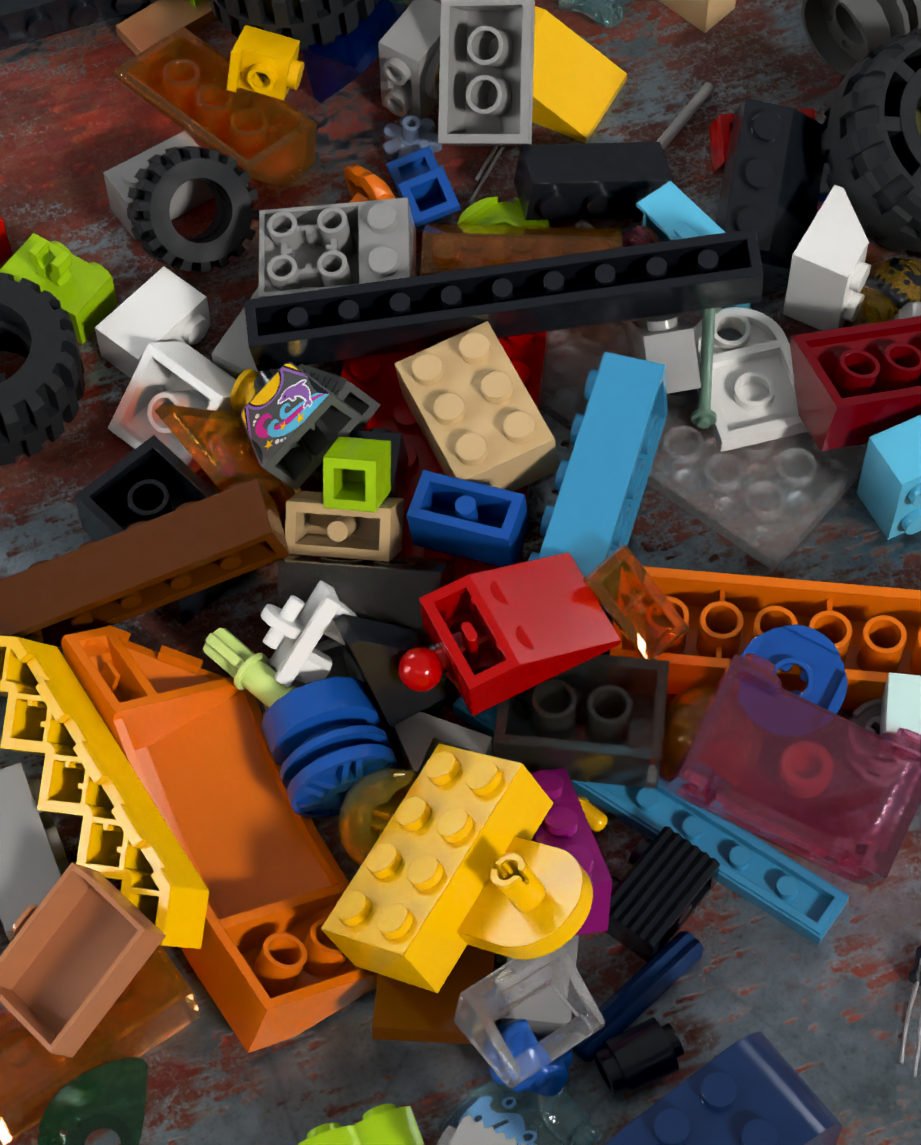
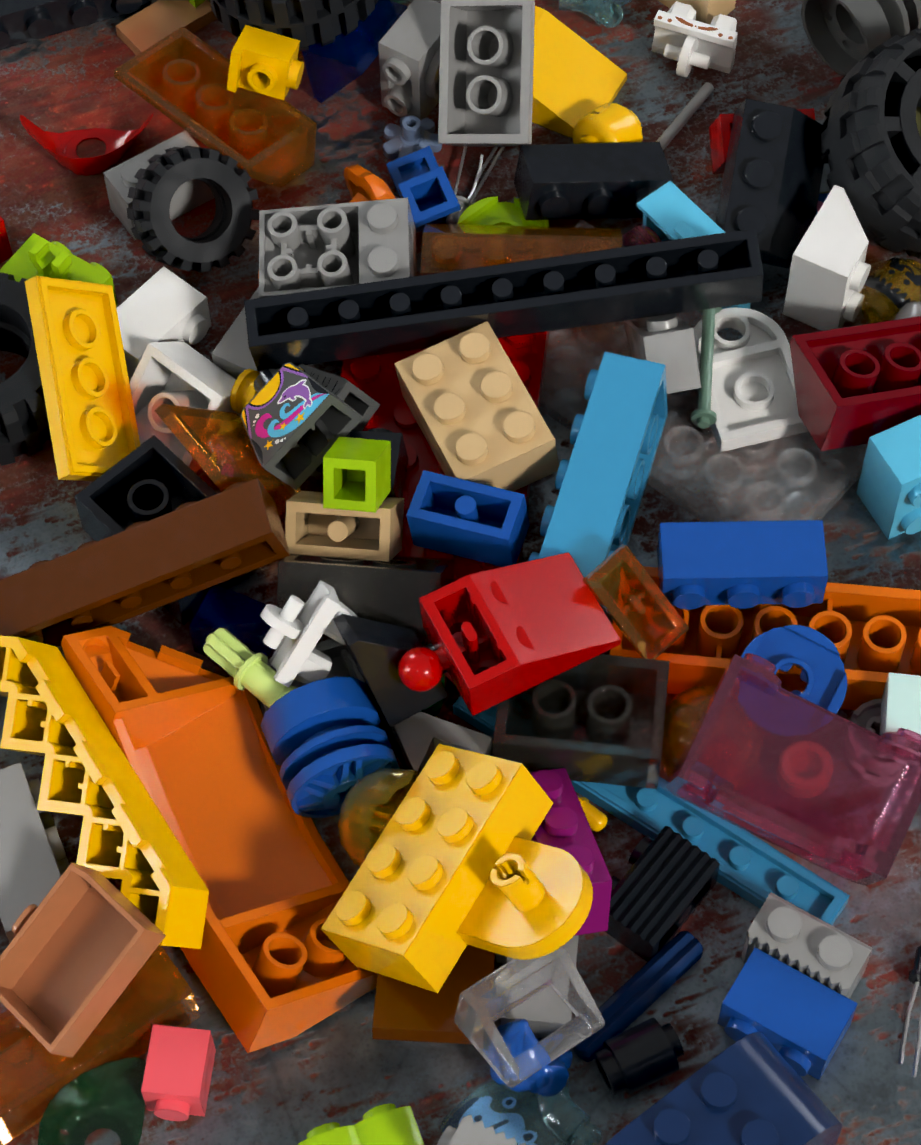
(64, 146): none -> red piece
(82, 375): none -> yellow tile
(178, 1072): none -> coral brick
(235, 613): none -> clear blue brick
(464, 203): none -> piece
(608, 125): none -> yellow head
(694, 42): none -> white hips
(742, 563): none -> blue brick
(790, 1009): none -> blue brick
(807, 945): none -> light grey brick

